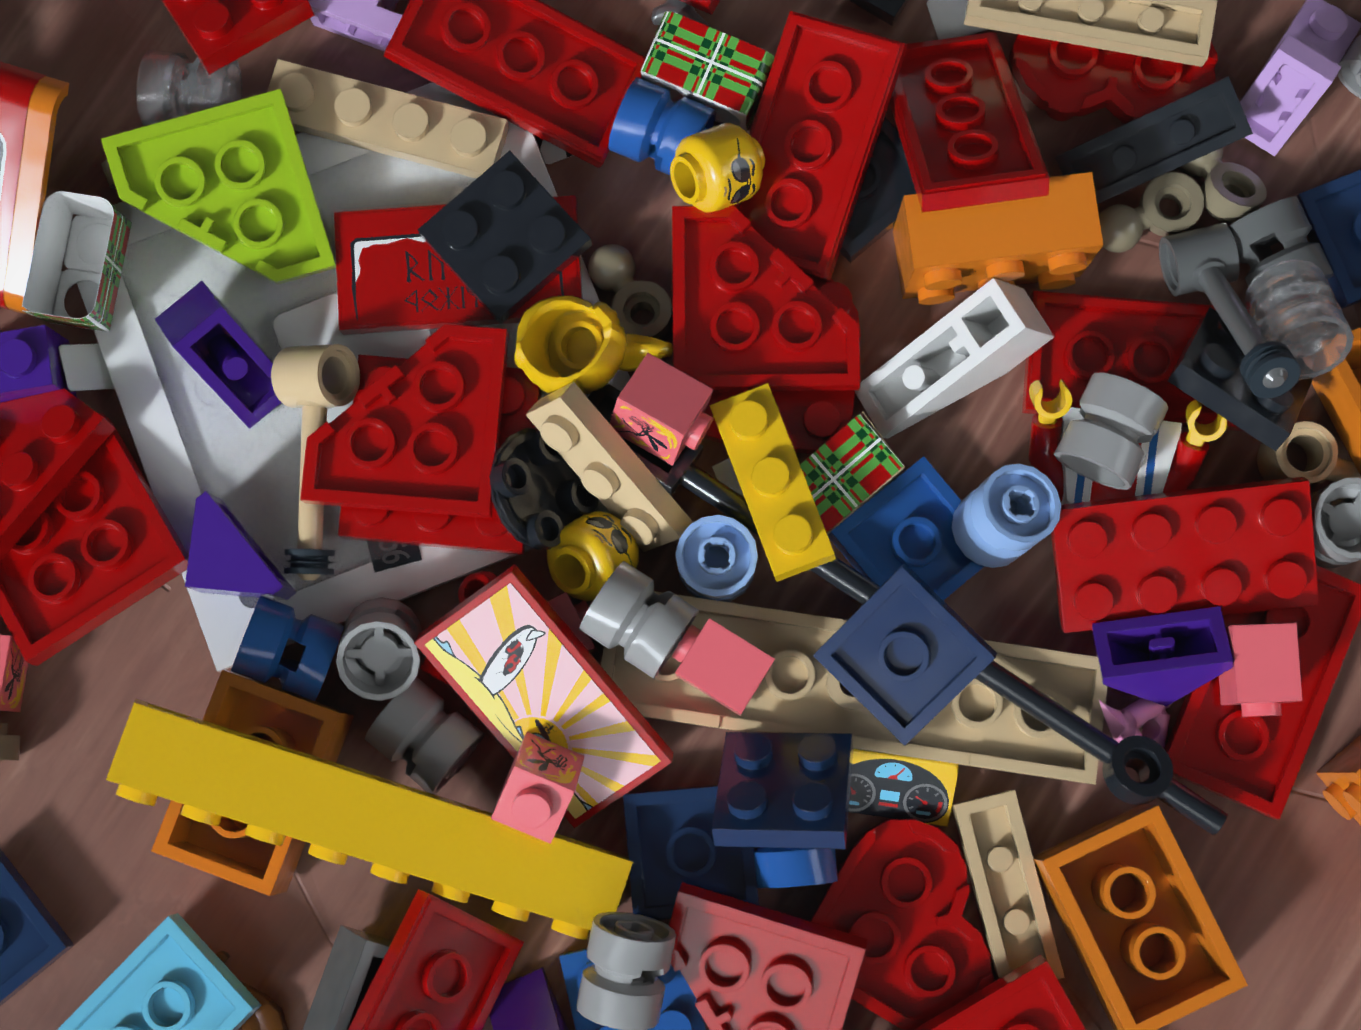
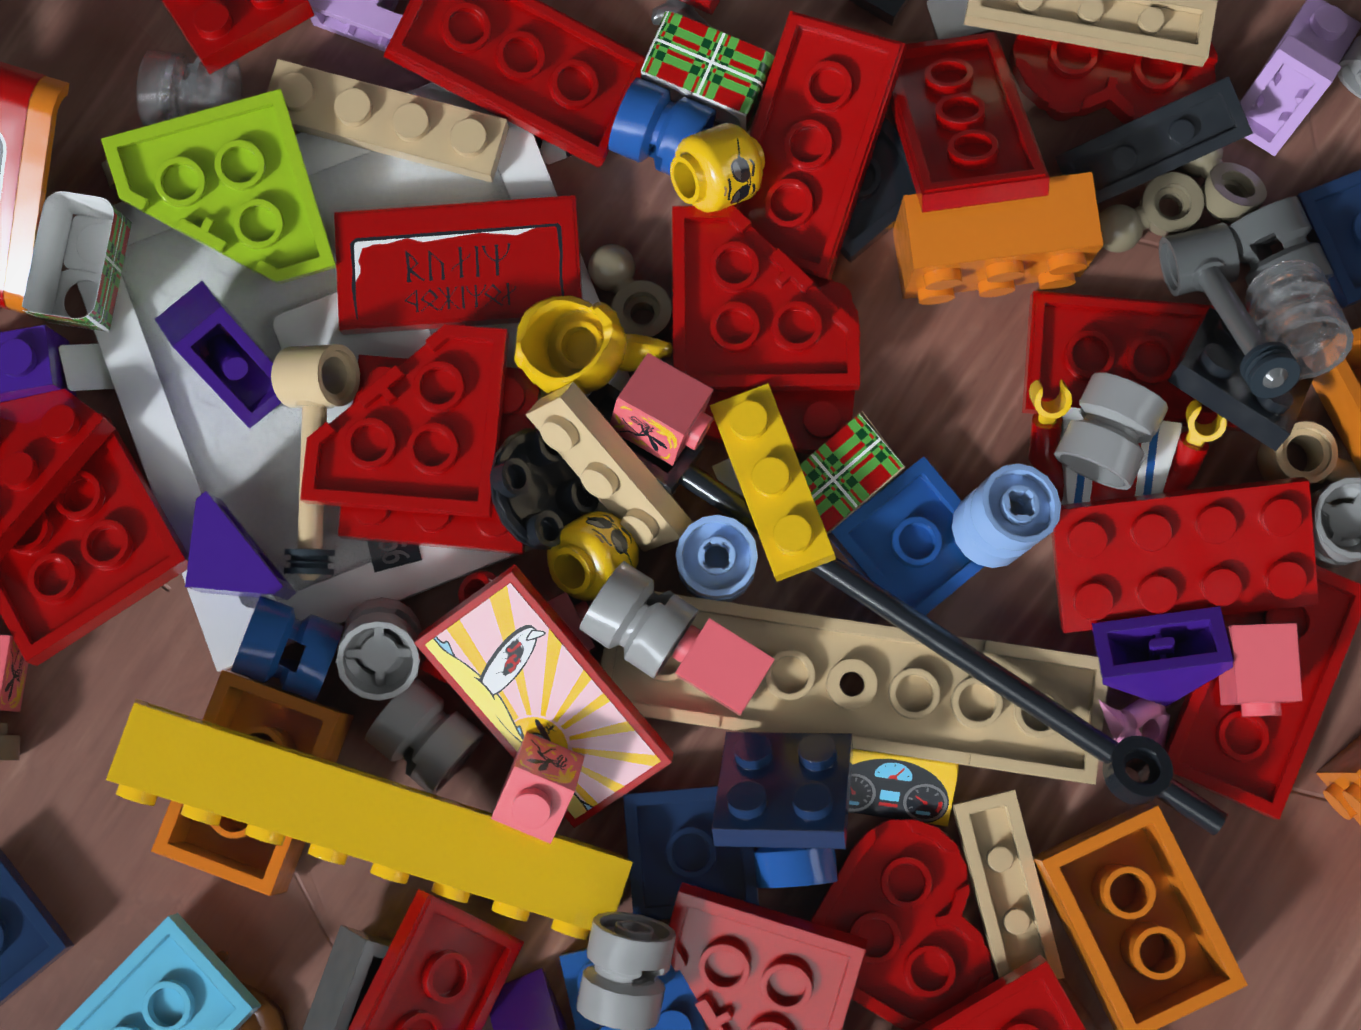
(505, 237): black plate -> none
(905, 654): dark blue plate -> none
(955, 357): white slope -> none

